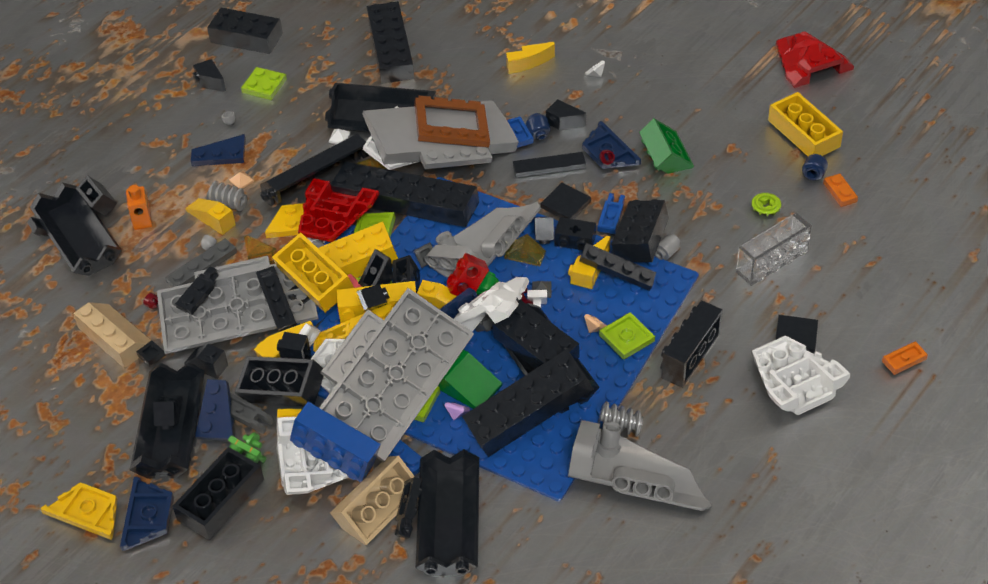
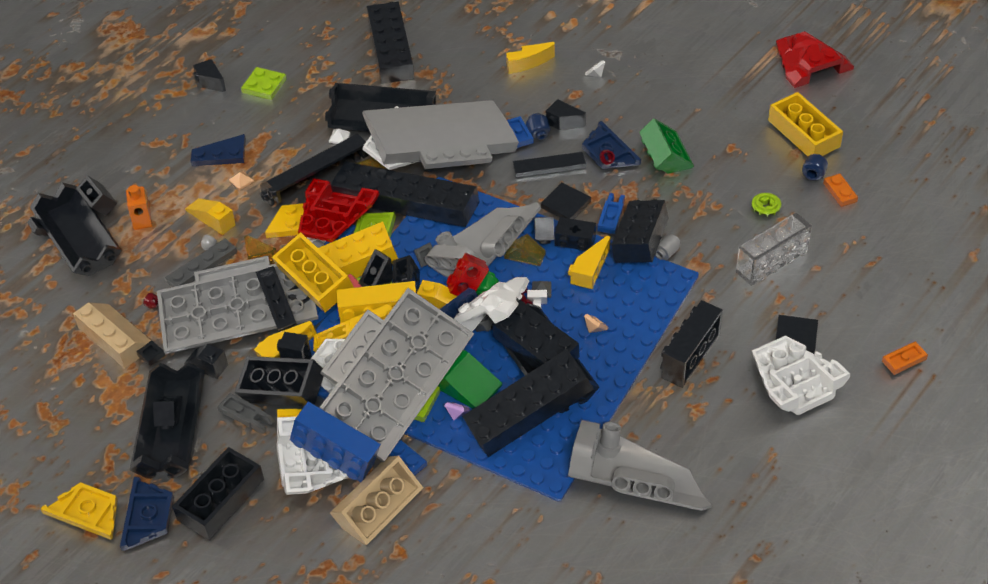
(197, 291): black hinge -> none
(215, 414): dark blue wing -> none
(228, 195): light grey piece -> none
(229, 117): light grey hinge -> none
(245, 30): black brick -> none
(252, 442): bright green hips -> none
(311, 331): white tile -> none
(373, 297): black slope -> none
(407, 507): black hinge -> none
(448, 514): black panel -> none
(449, 135): dark orange hinge -> none
(617, 266): black plate -> none
(625, 420): light grey piece -> none
(626, 335): lime plate -> none

